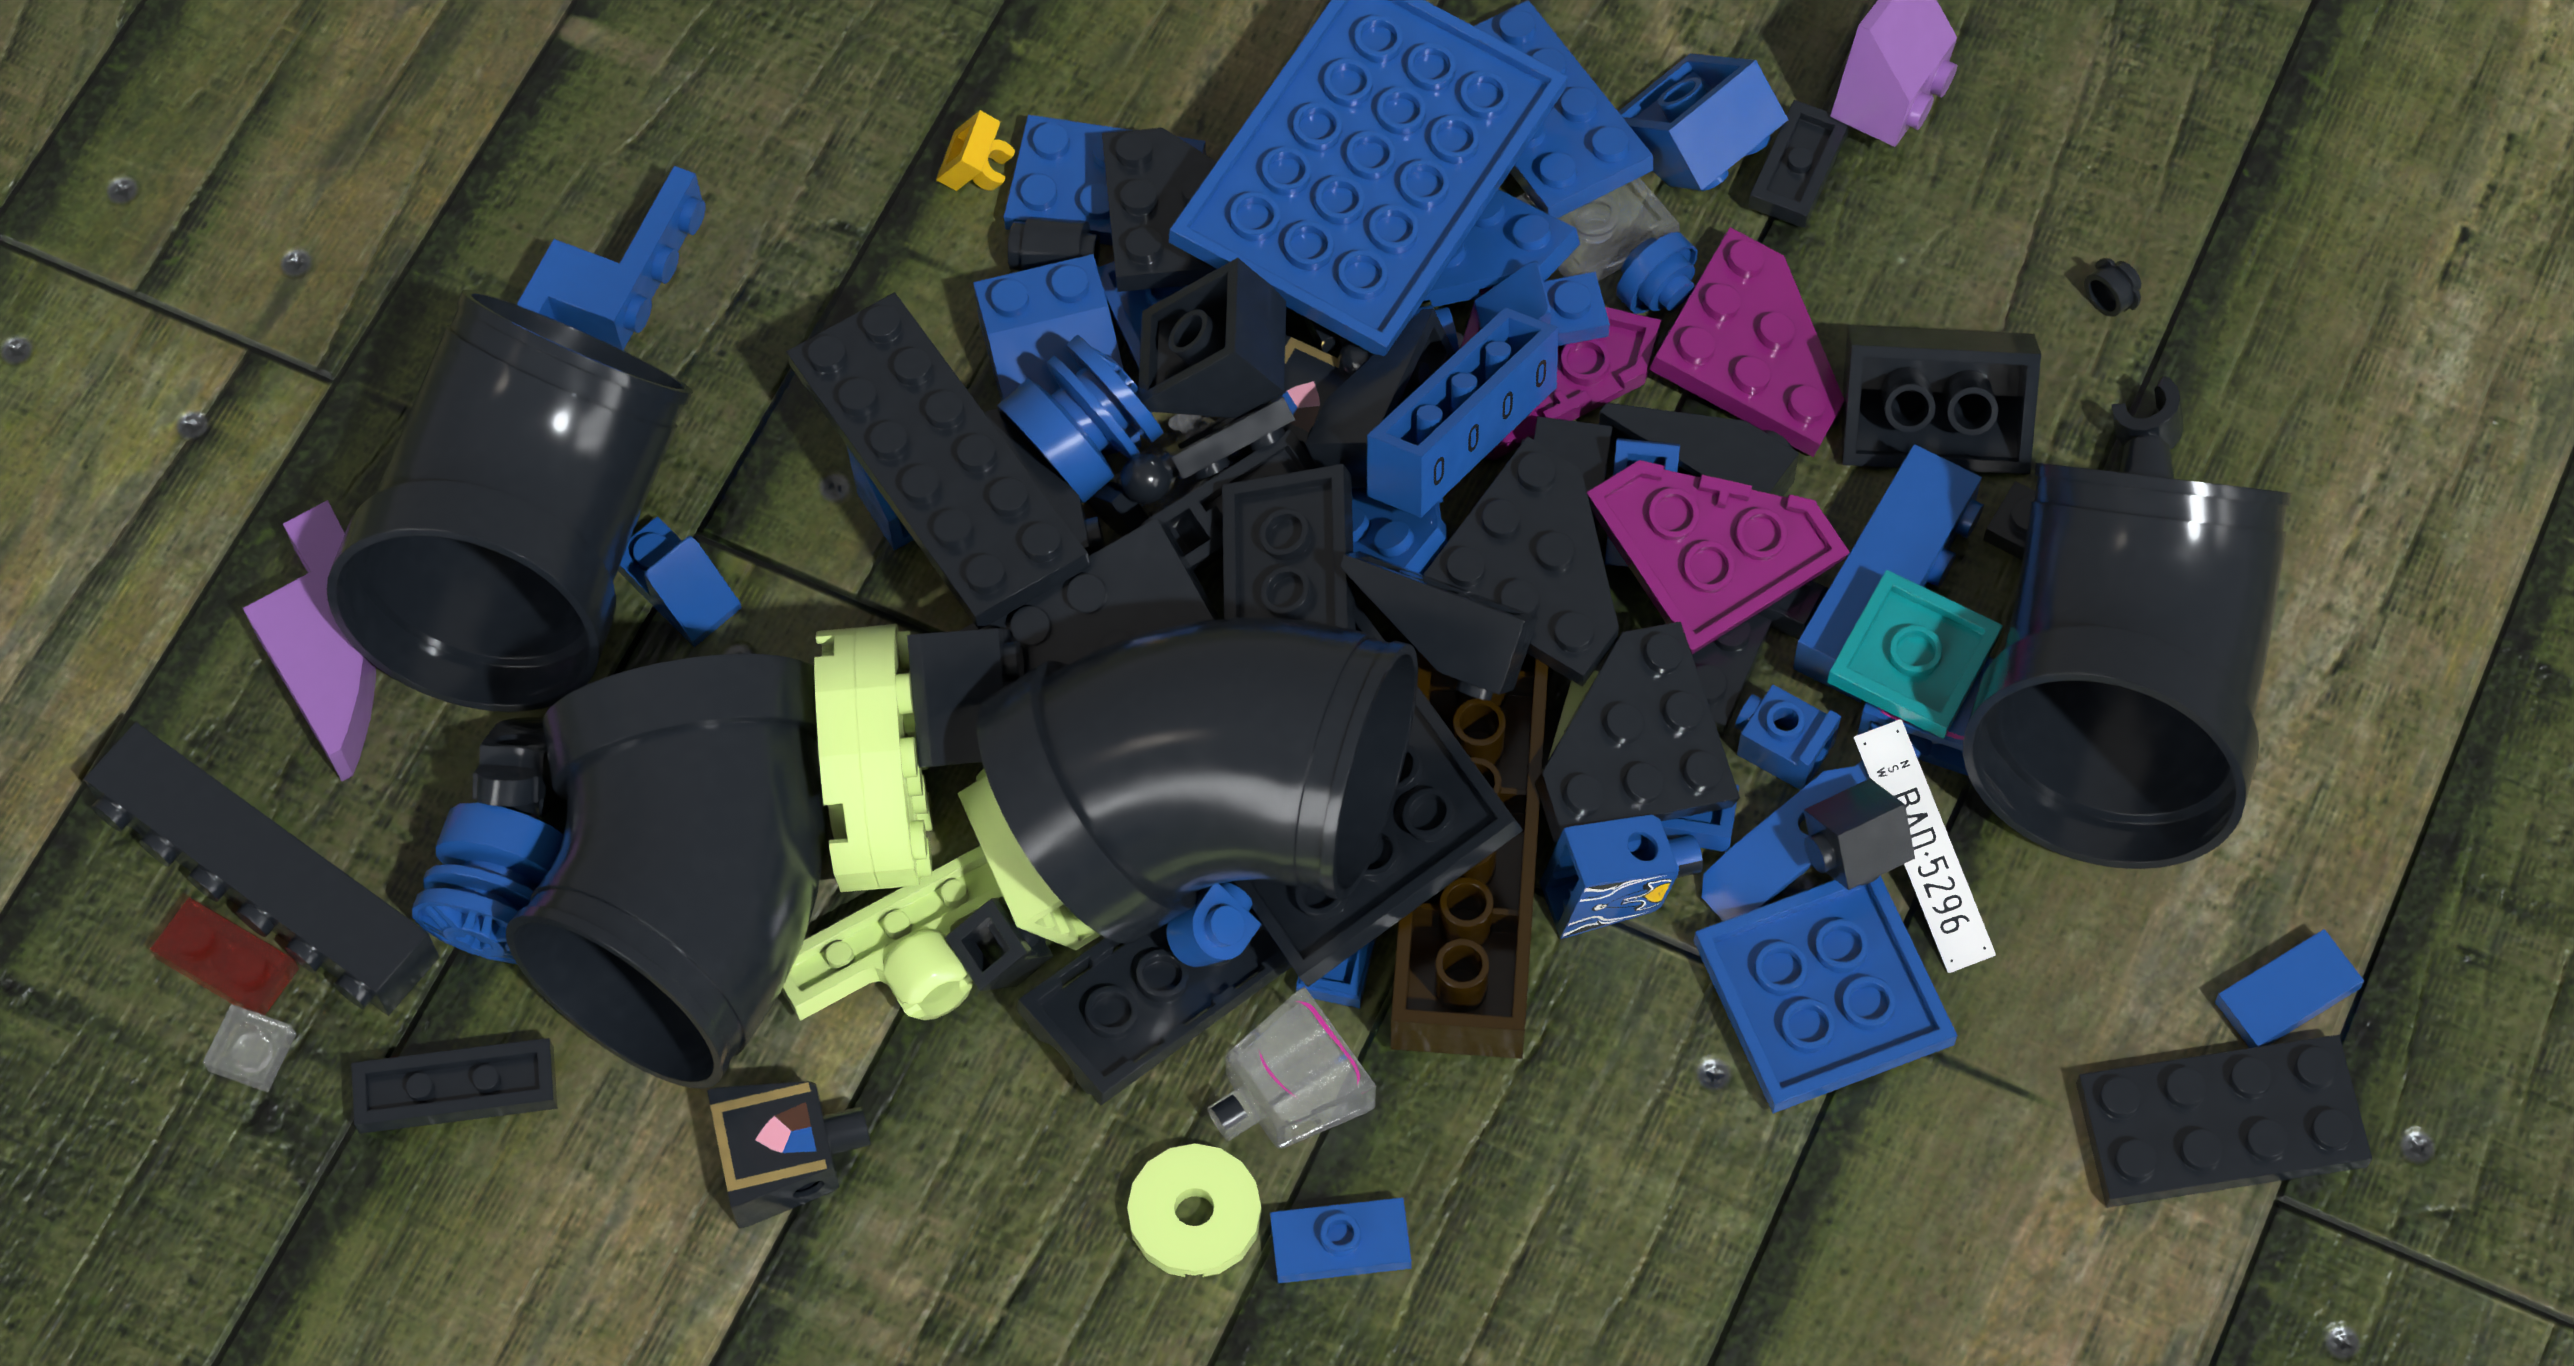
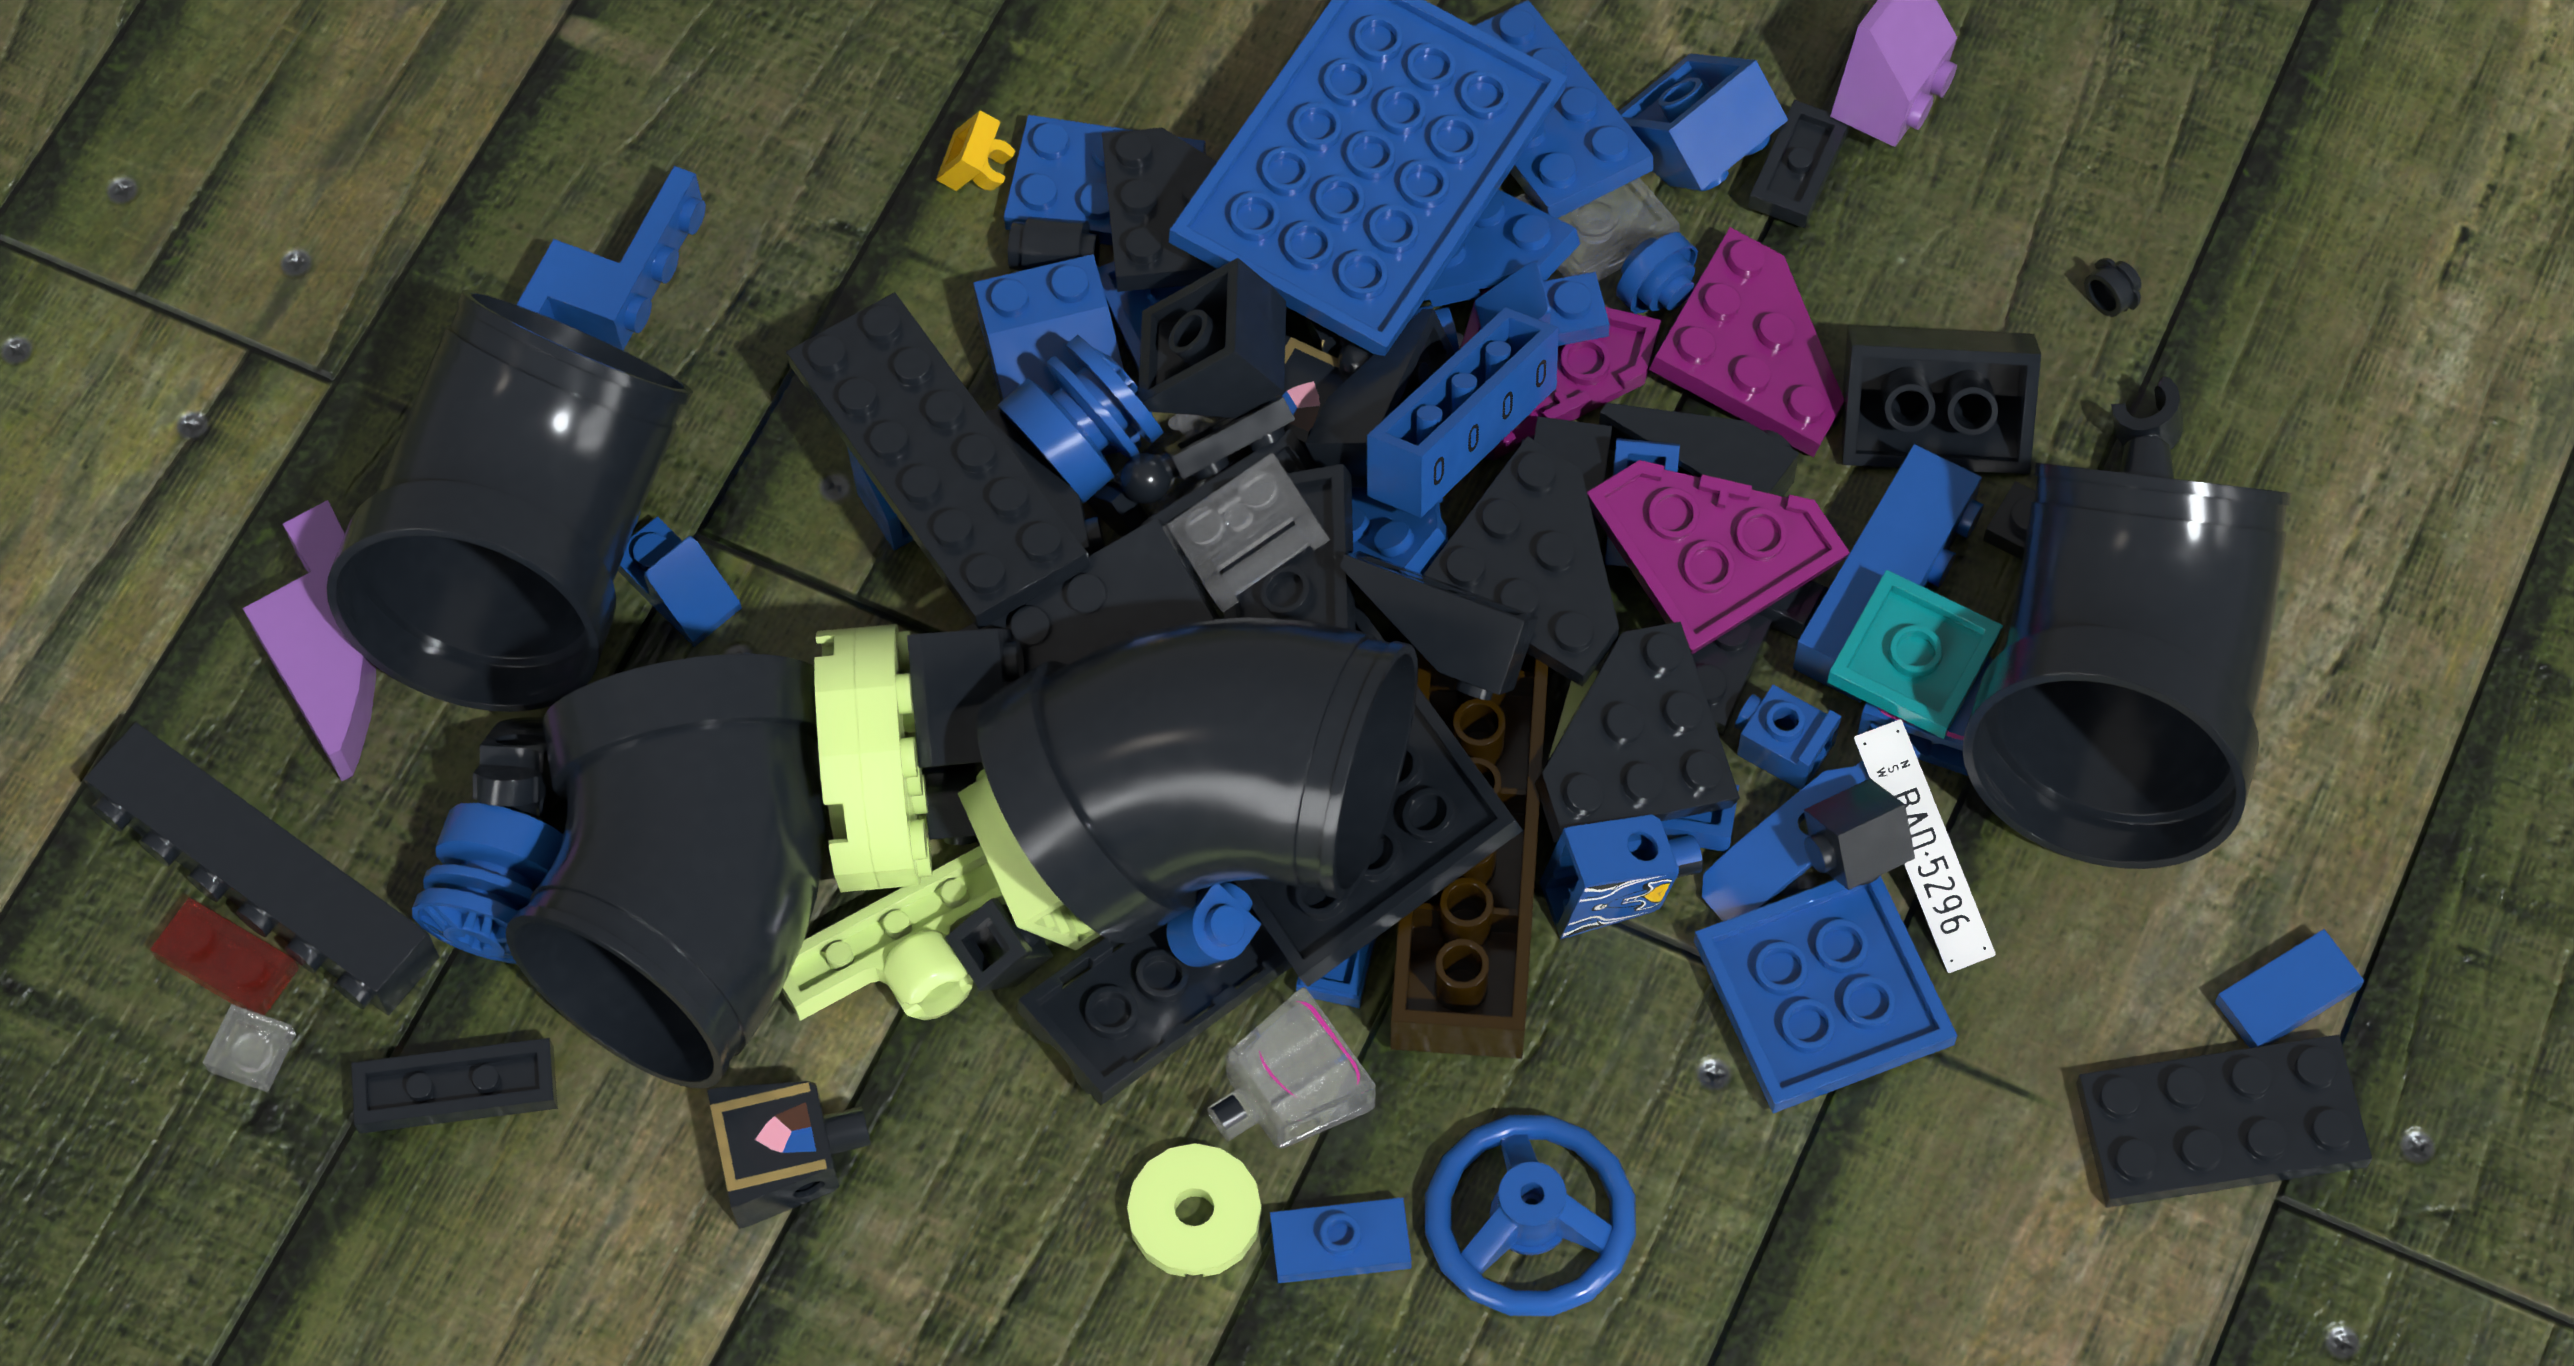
(945, 810): none -> black plate
(1240, 519): none -> clear plate
(1531, 1214): none -> blue piece

